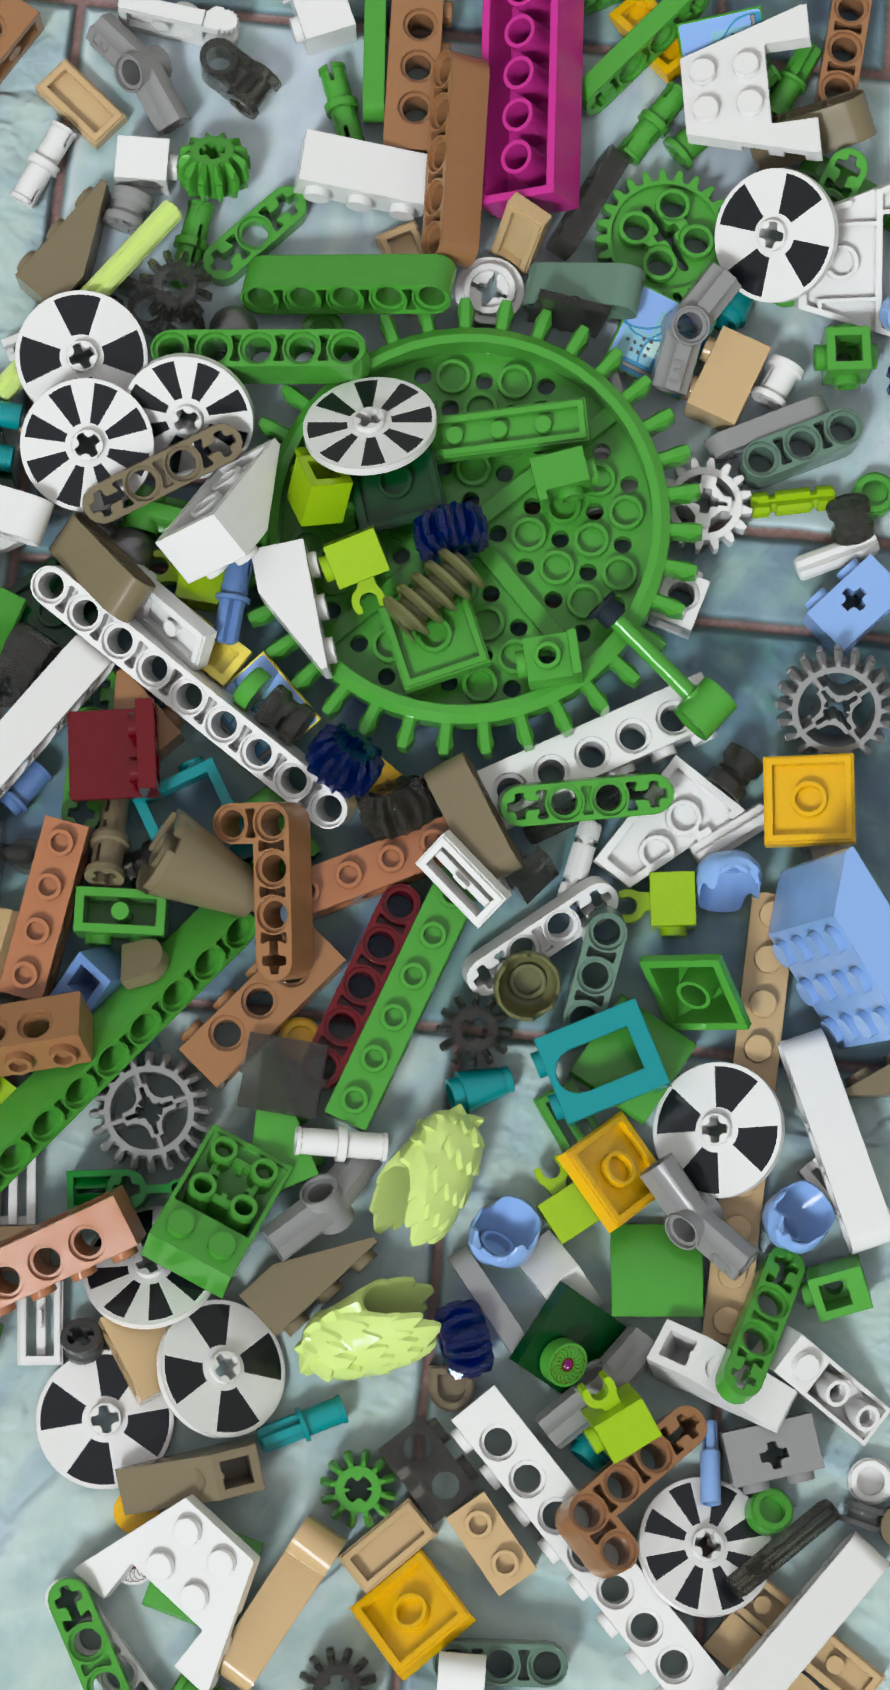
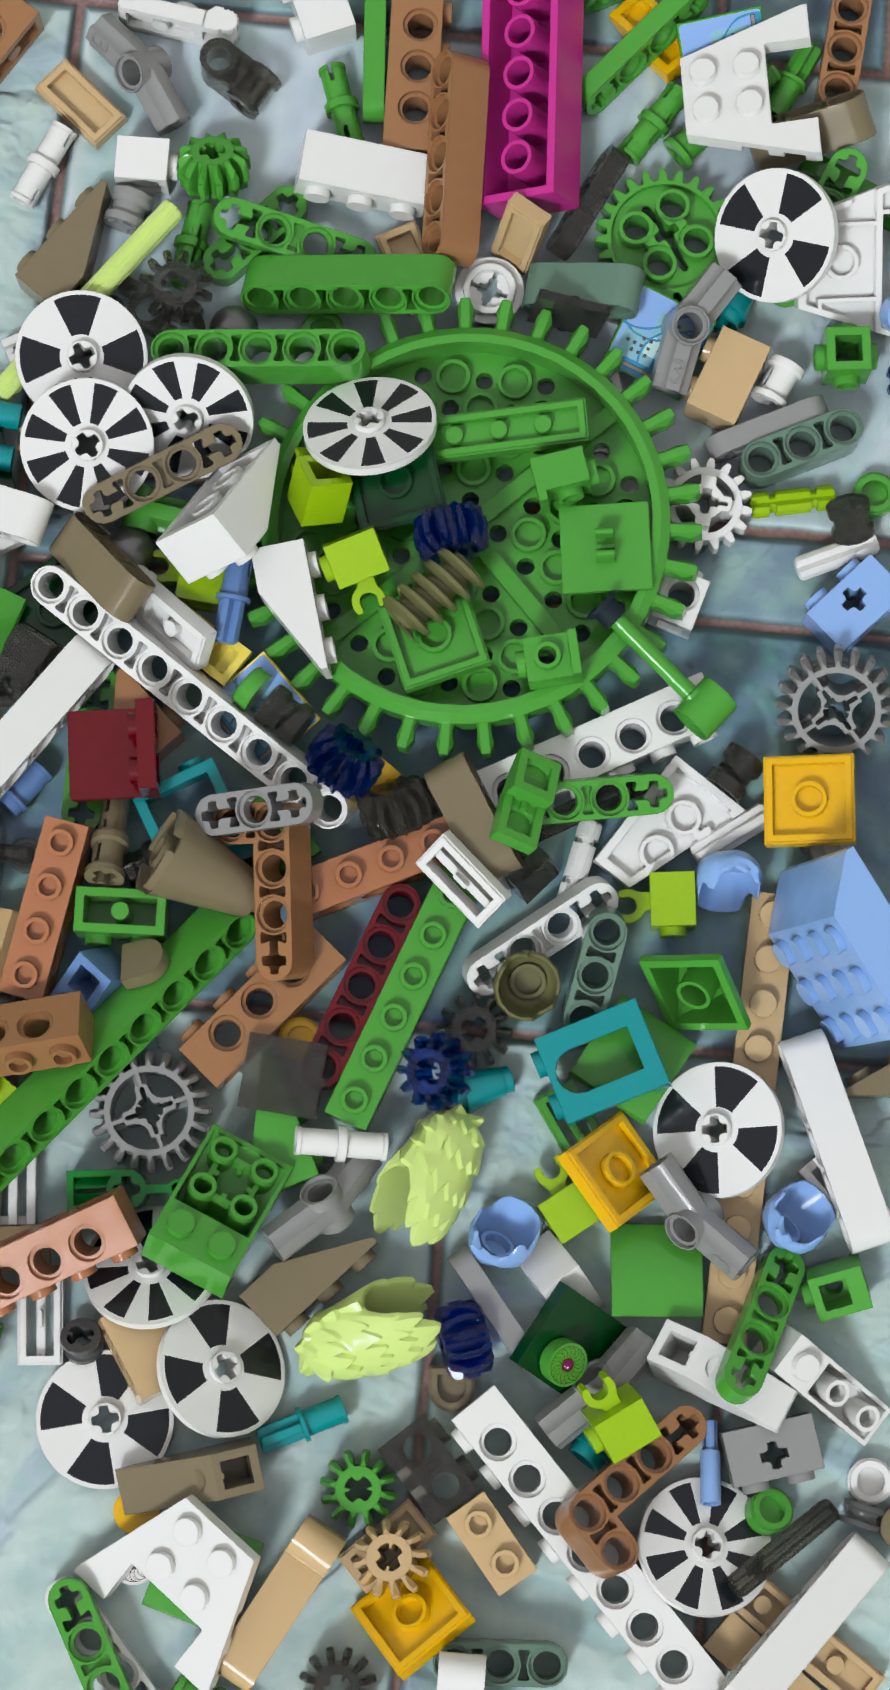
(276, 816): none -> light grey beam
(295, 229): none -> bright green beam
(375, 1558): none -> tan gear
(451, 1076): none -> clear blue gear
(523, 801): none -> bright green slope
(605, 548): none -> bright green piece

